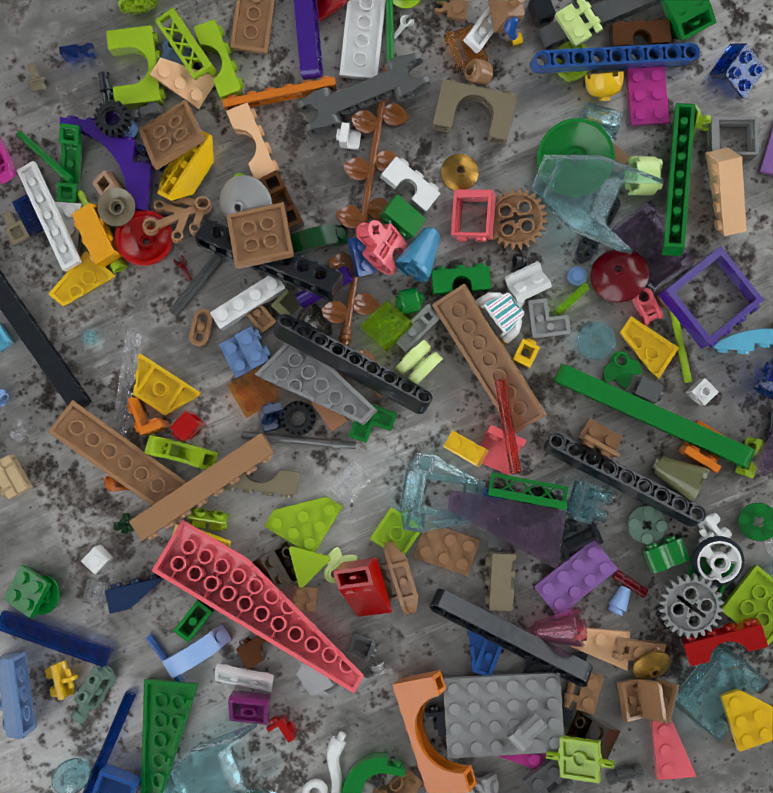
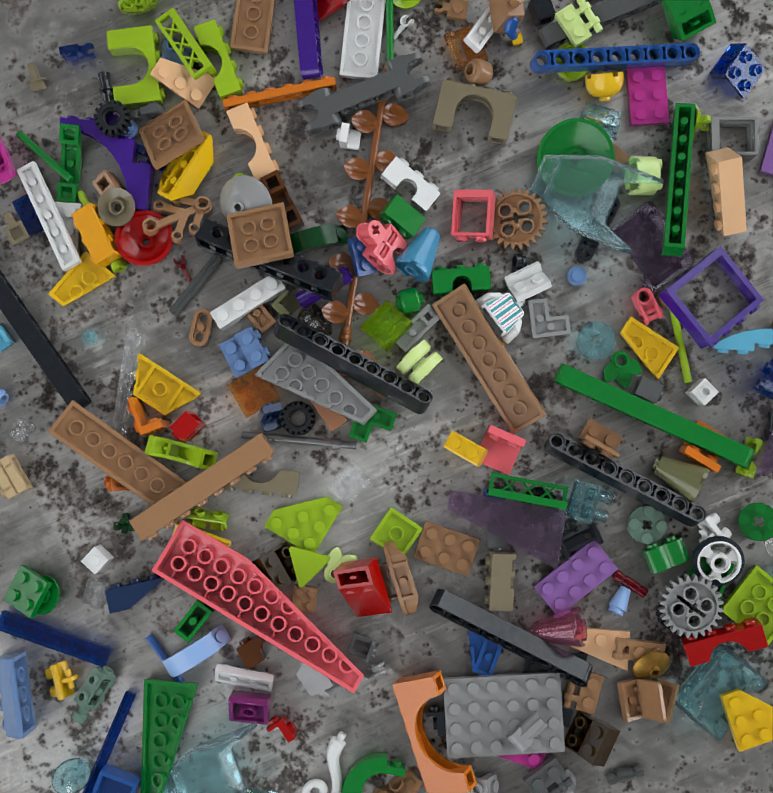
(418, 471): clear light blue windscreen -> none
(455, 180): pearl gold dish -> none
(507, 426): clear red axle -> none
(531, 347): yellow brick -> none
(572, 298): clear neon green tile -> none
(580, 759): lime plate -> none
(620, 285): dark red dish -> none
(654, 32): reddish brown arch -> none
(669, 753): coral wing -> none

